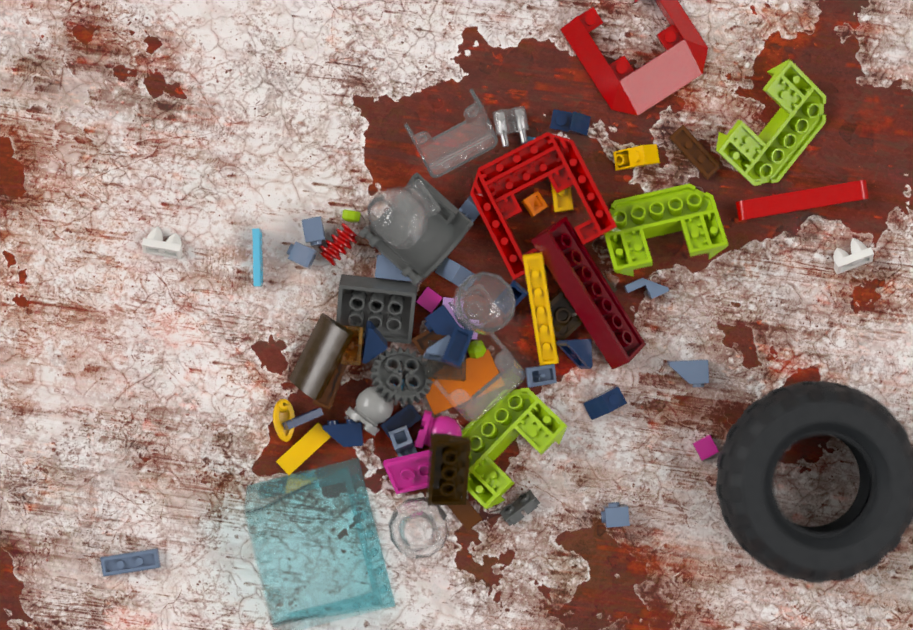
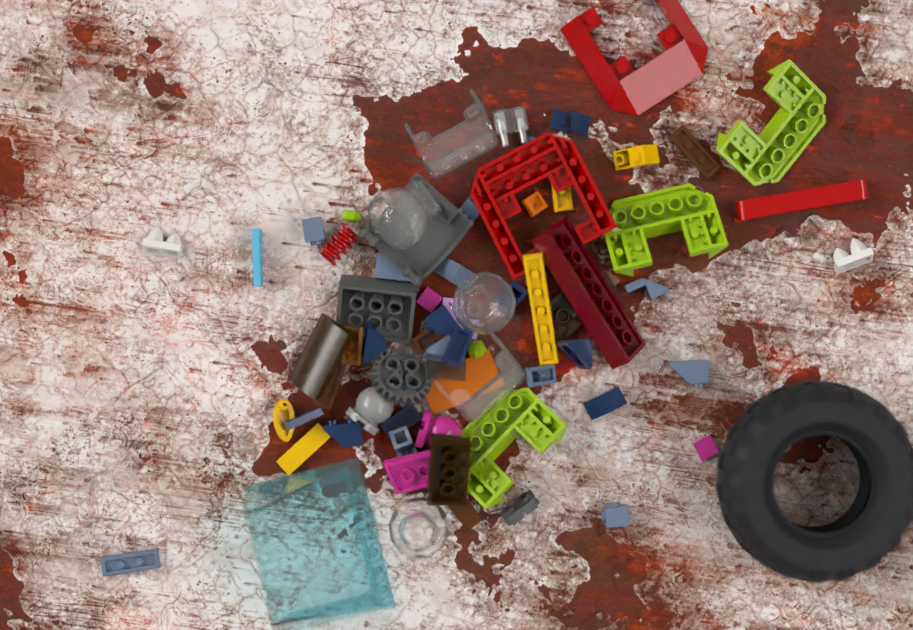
(301, 254): sand blue slope -> none

